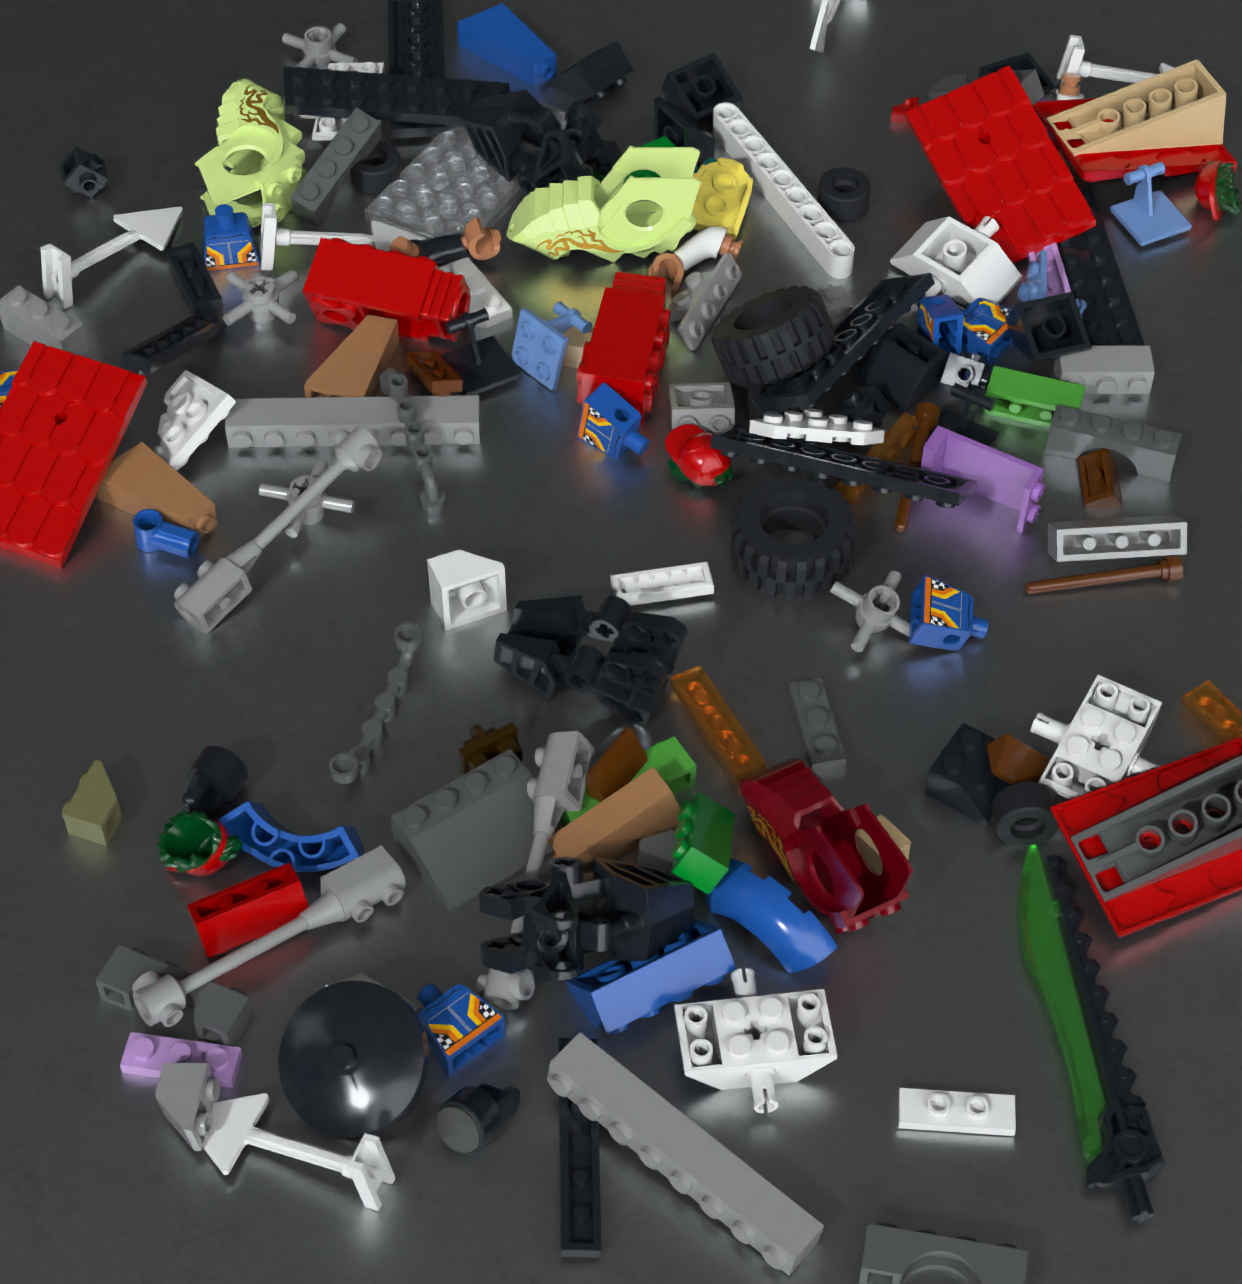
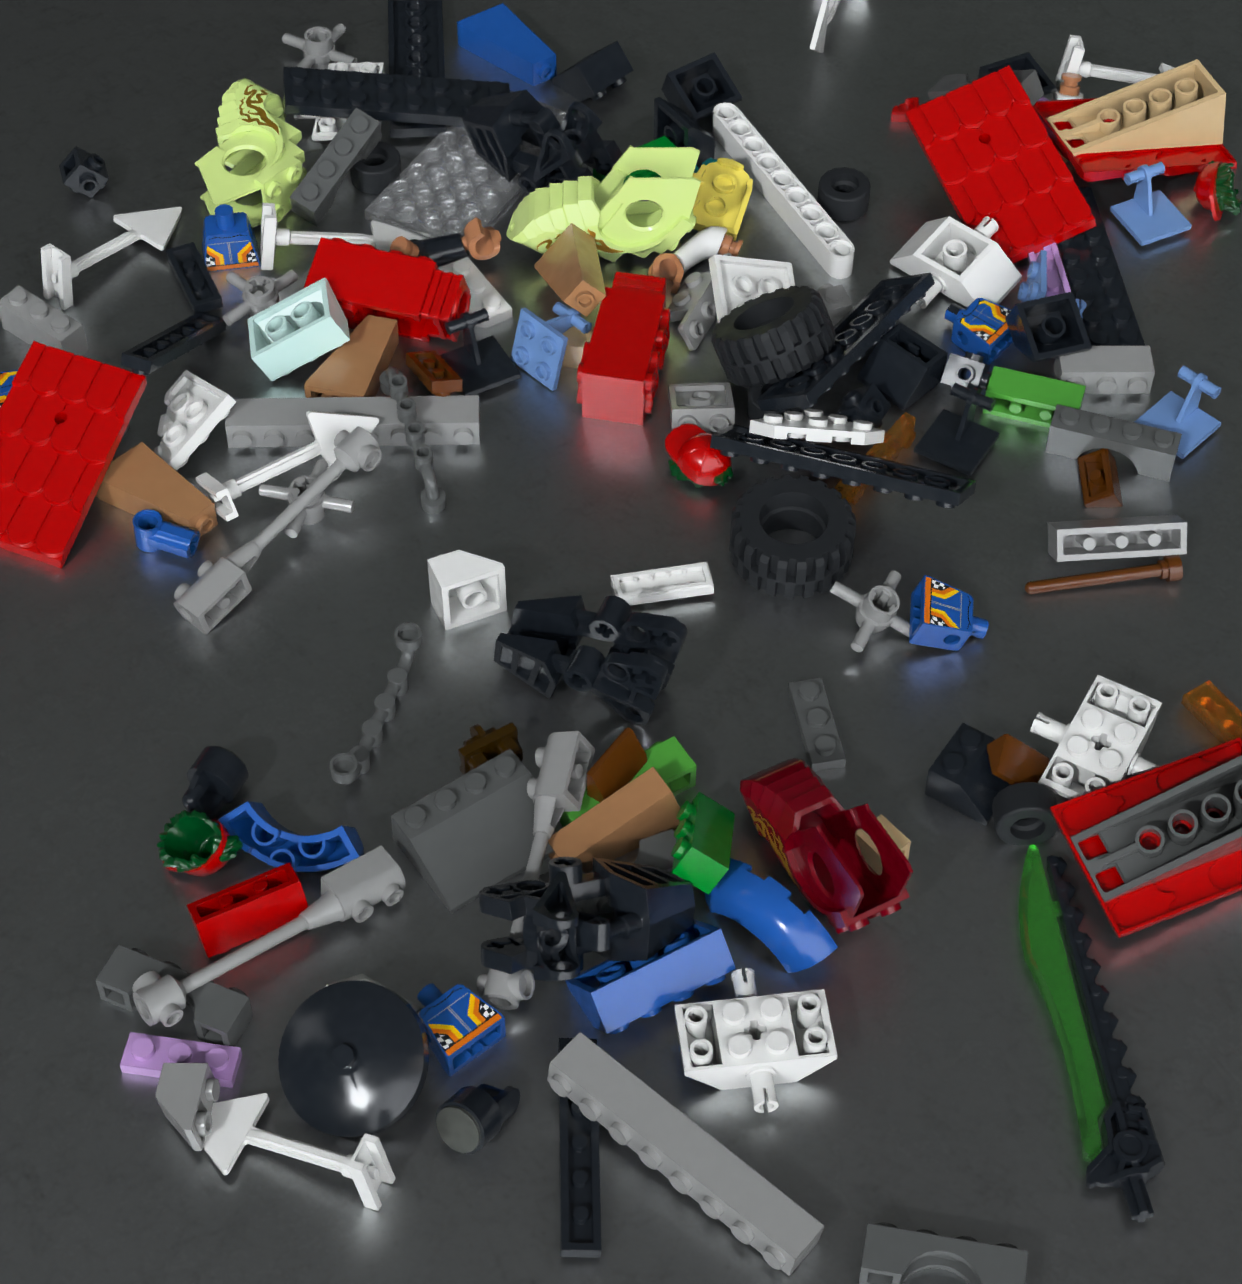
(94, 808): olive slope -> none
(297, 330): none -> light aqua slope
(324, 428): none -> white piece
(574, 270): none -> medium nougat slope
(611, 424): blue torso -> none
(717, 724): clear orange plate -> none
(744, 279): none -> white plate
(927, 418): reddish brown piece -> none
(941, 319): blue torso -> none
(956, 1111): white plate -> none
(996, 473): medium lavender panel -> none
(1183, 415): none -> medium blue plate

